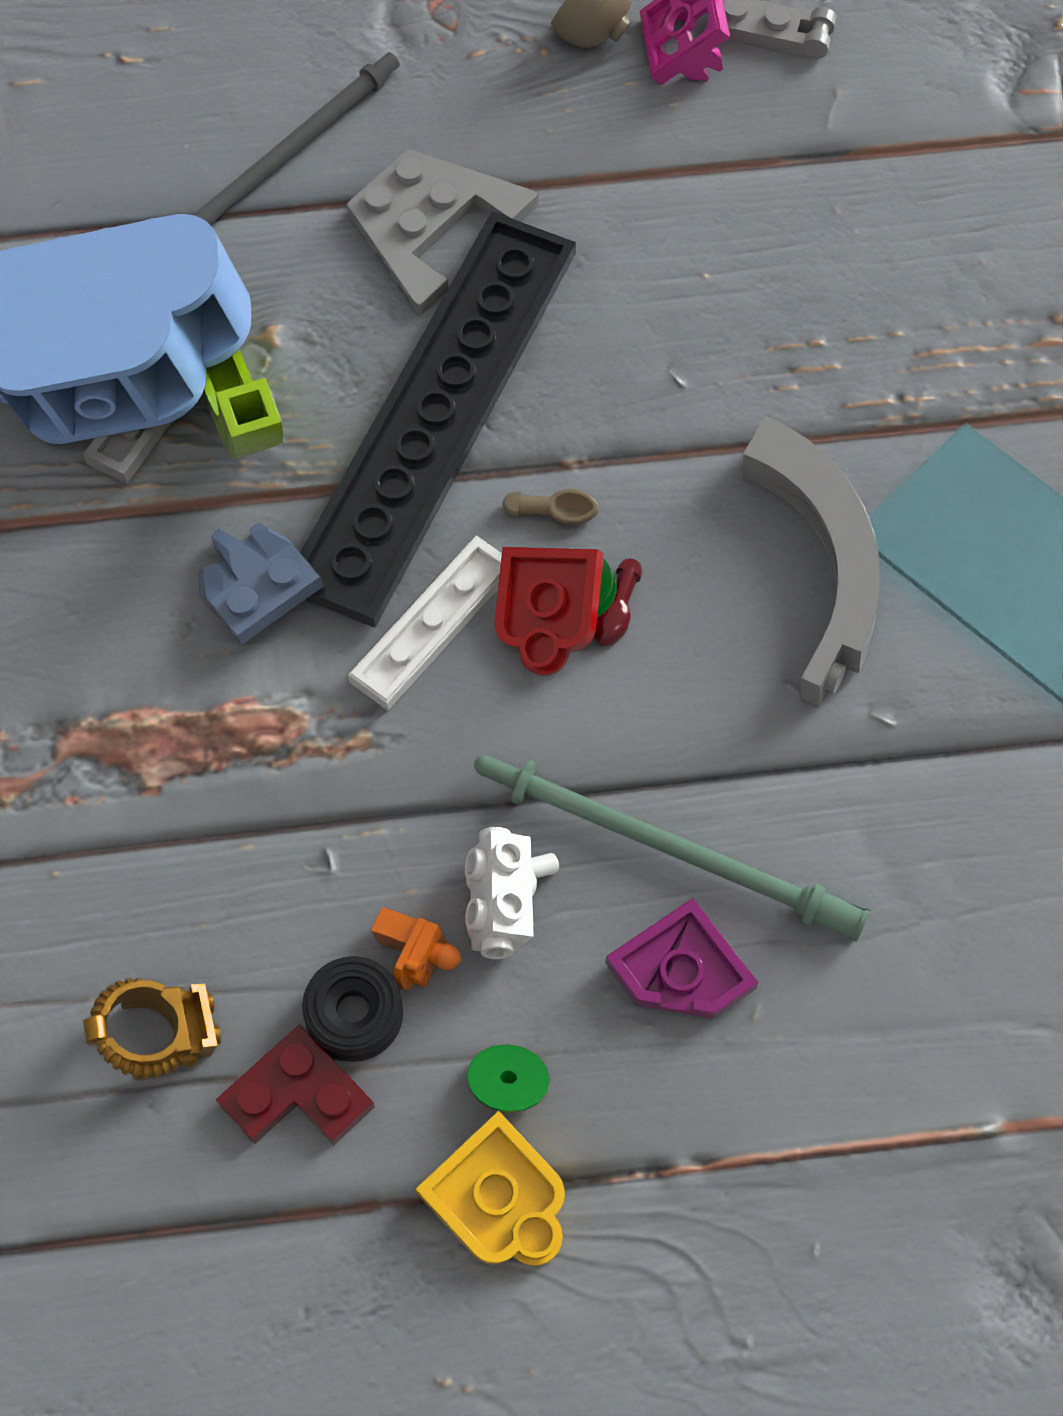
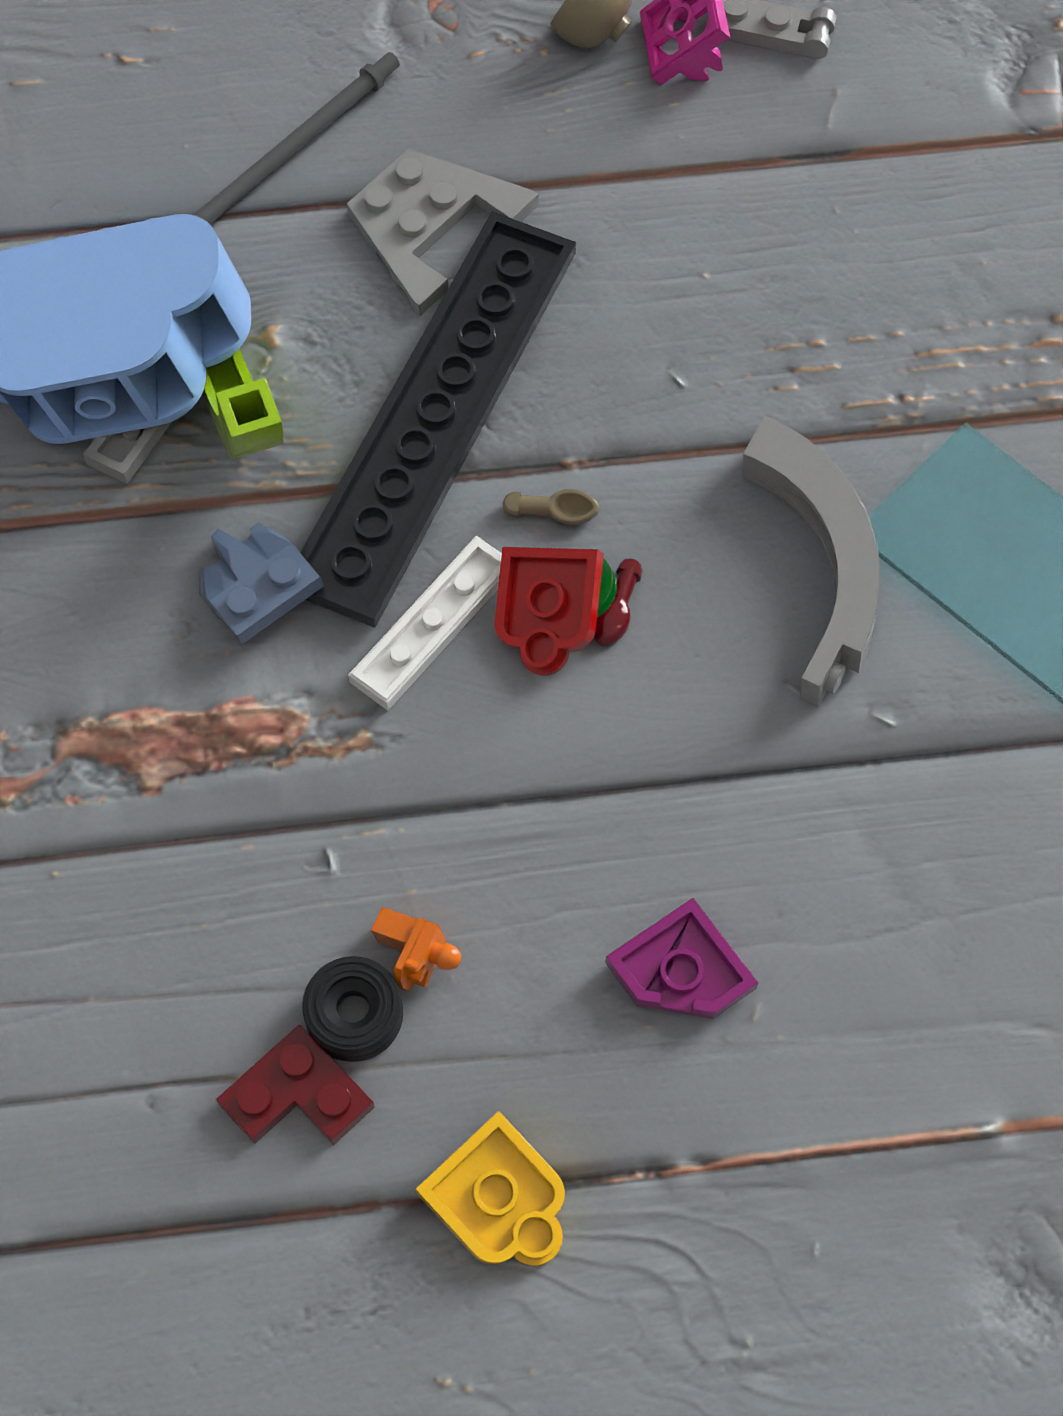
(185, 1011): pearl gold piece -> none
(501, 890): white brick -> none
(508, 1078): green piece -> none
(809, 902): sand green bar -> none

